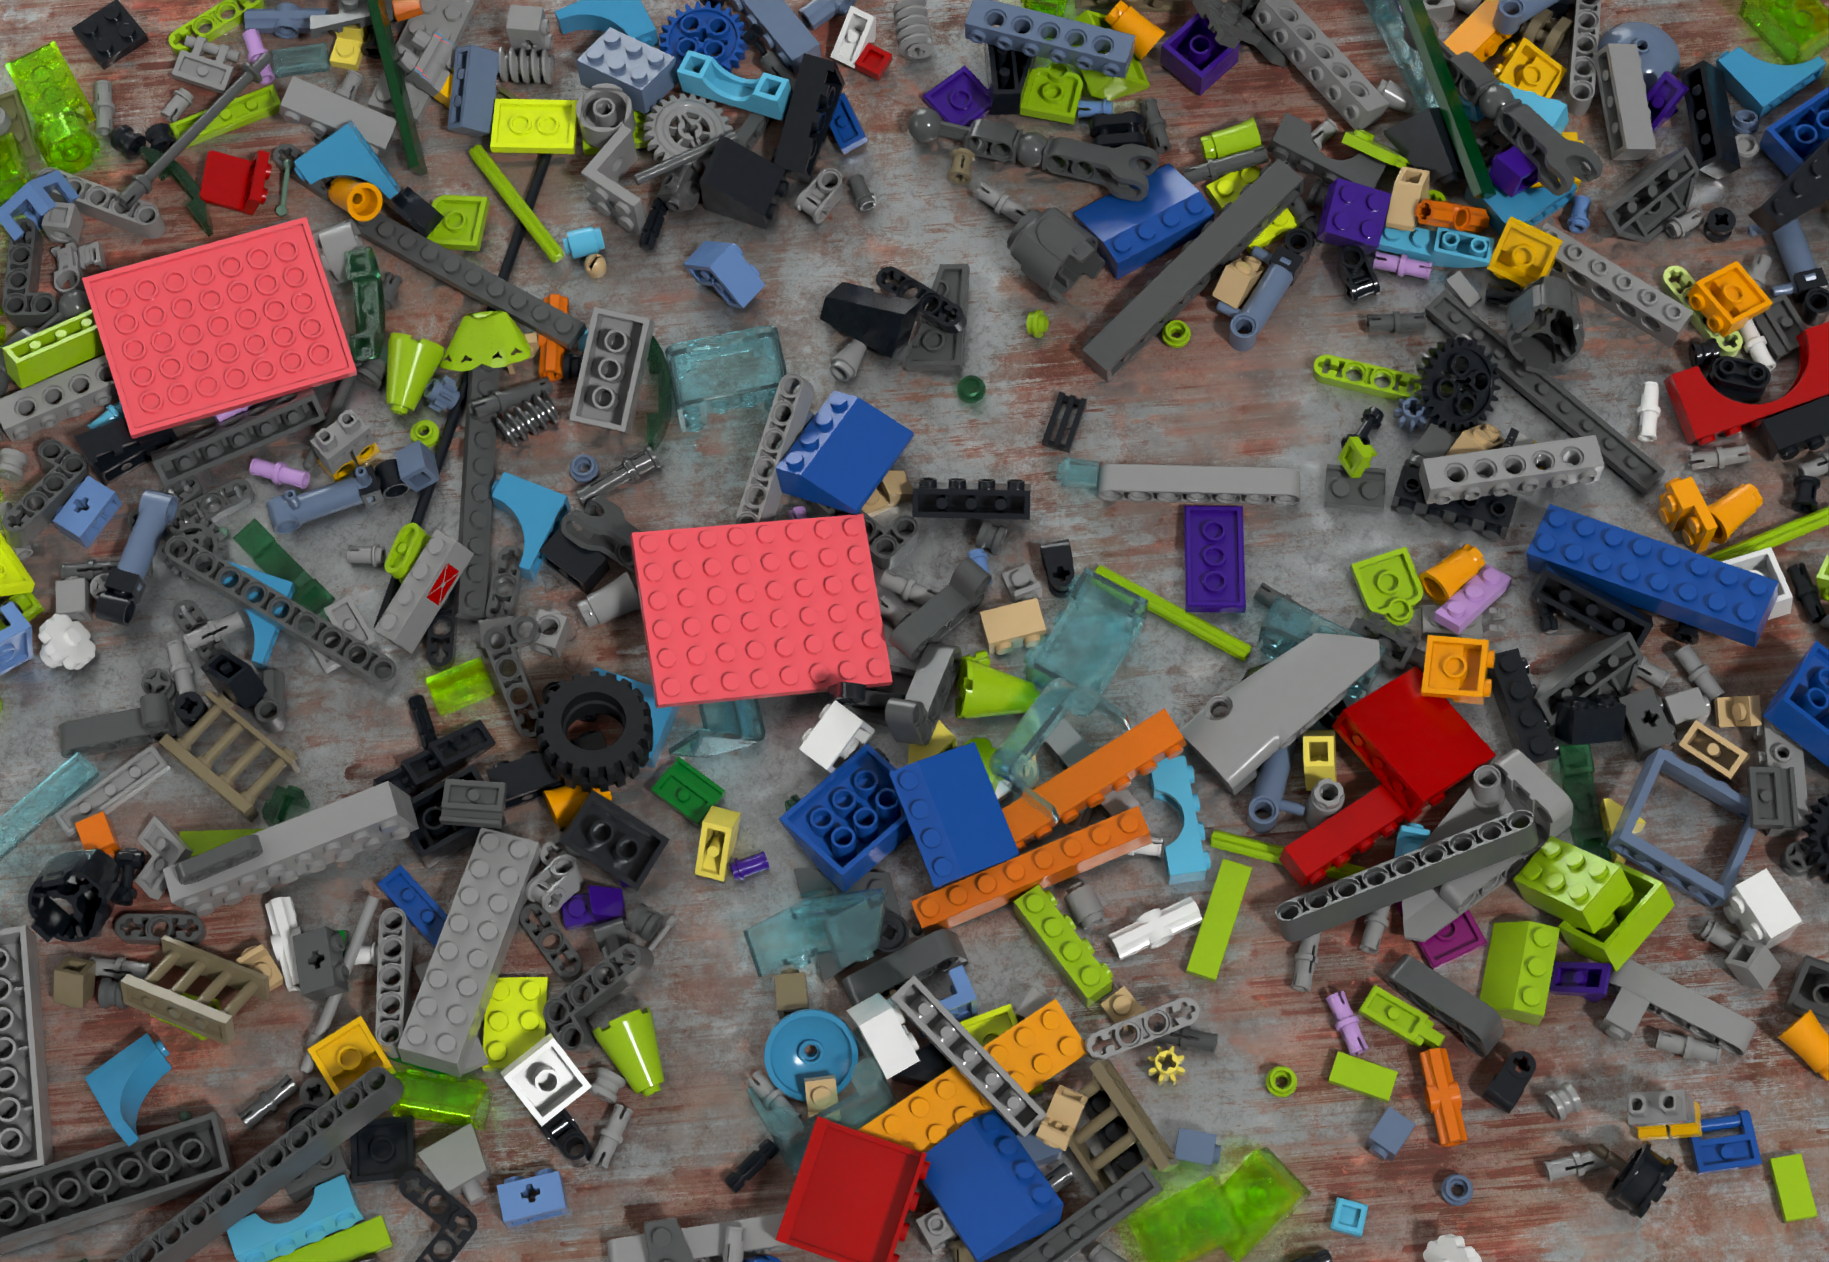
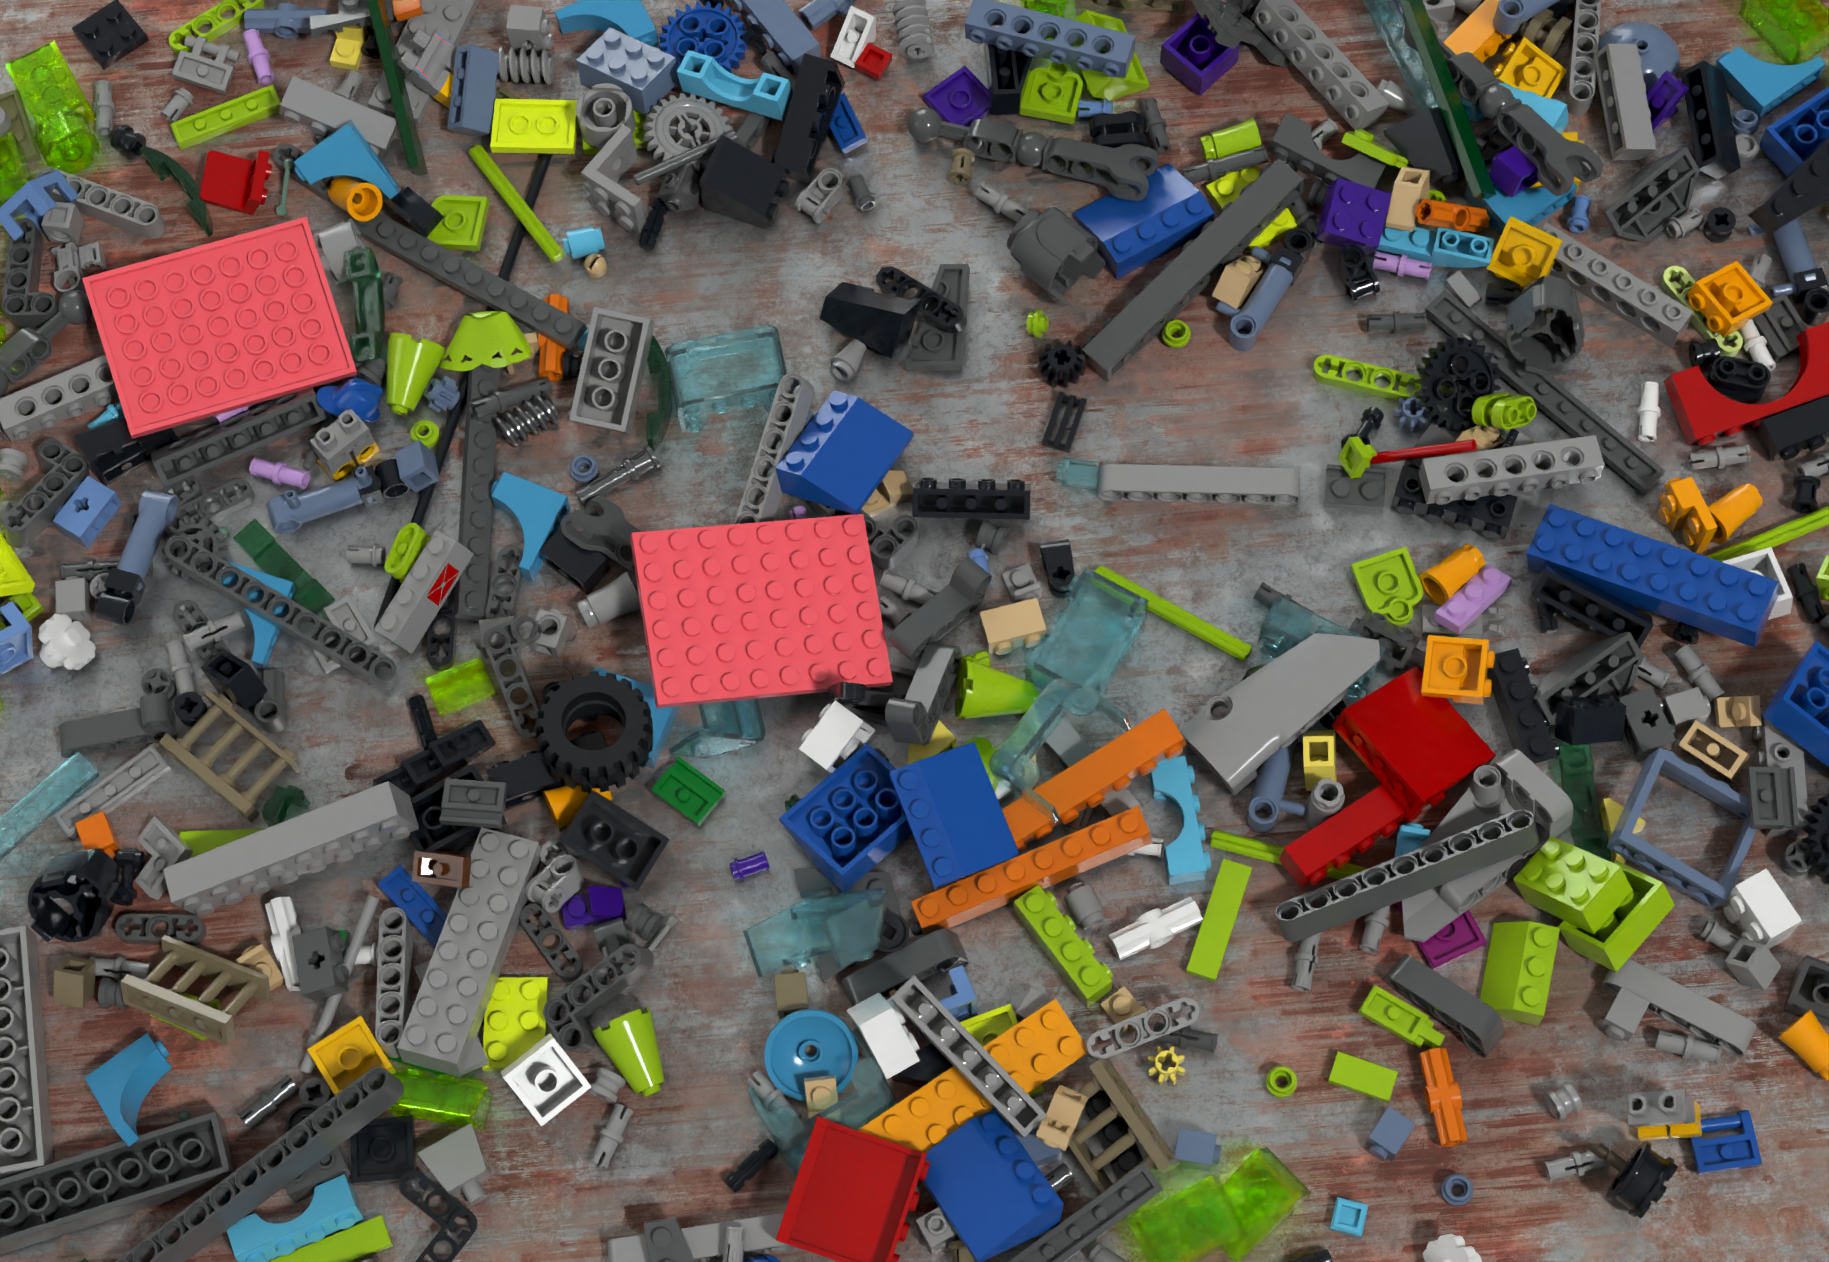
(53, 350): lime brick -> none
(142, 183): dark grey bar -> none
(160, 137): black wheel -> none
(219, 859): dark grey beam -> none
(300, 60): clear light blue tile -> none
(354, 395): none -> blue piece
(441, 868): none -> reddish brown slope
(548, 1204): medium blue brick -> none
(564, 1134): black piece -> none
(717, 842): light yellow slope -> none
(726, 270): medium blue brick -> none
(971, 389): clear green plate -> none
(1066, 354): none -> black gear
(1130, 21): light orange plant -> none
(1214, 559): dark purple tile -> none
(1347, 1023): lavender pin -> none
(1424, 451): none -> red bar
(1503, 410): none -> lime brick
(1509, 1085): black piece -> none
(1580, 979): dark purple slope -> none
(1792, 1188): lime tile -> none

